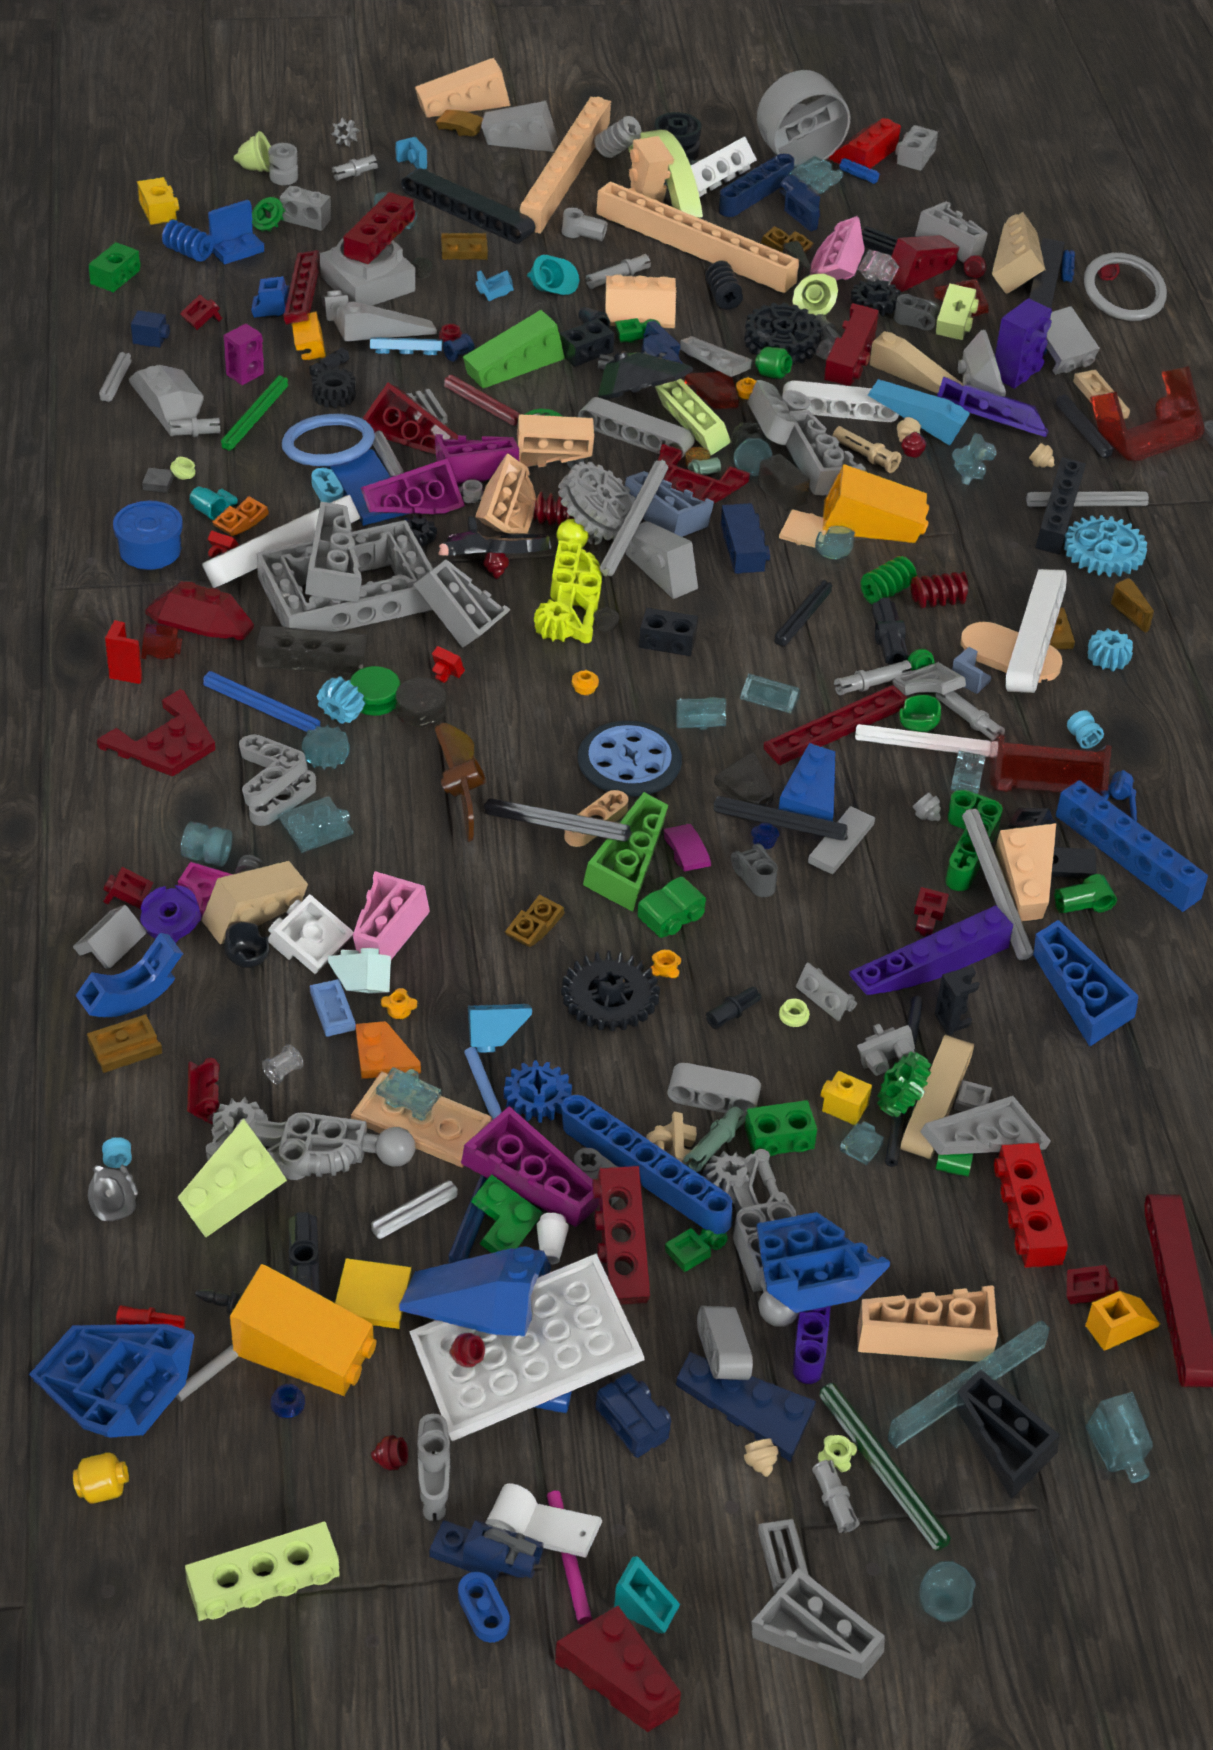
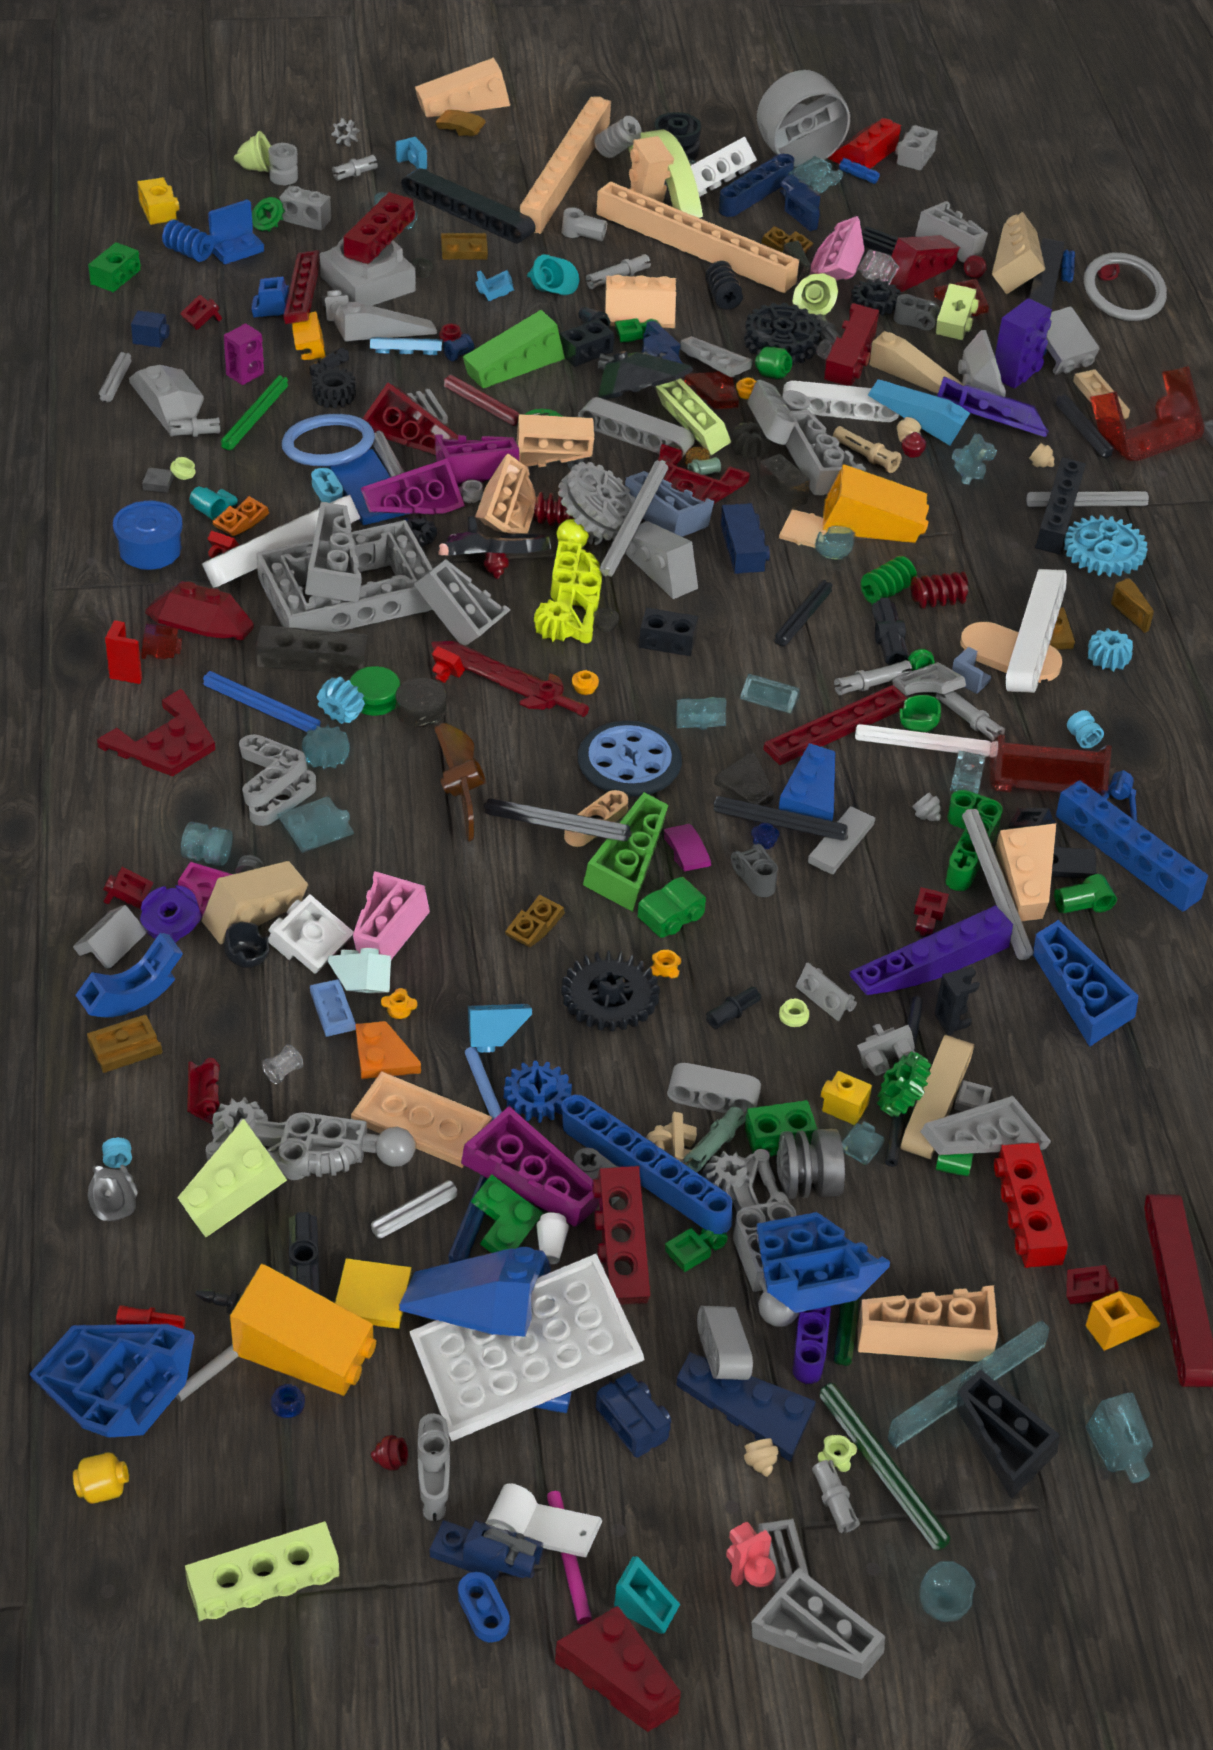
(409, 1091): clear light blue hips -> none
(467, 1350): dark red plate -> none
(521, 127): light grey wedge -> none
(539, 693): none -> dark red sword
(750, 453): clear light blue hair -> none
(750, 1556): none -> coral hips
(815, 1163): none -> flat silver wheel
(846, 1333): none -> dark green axle

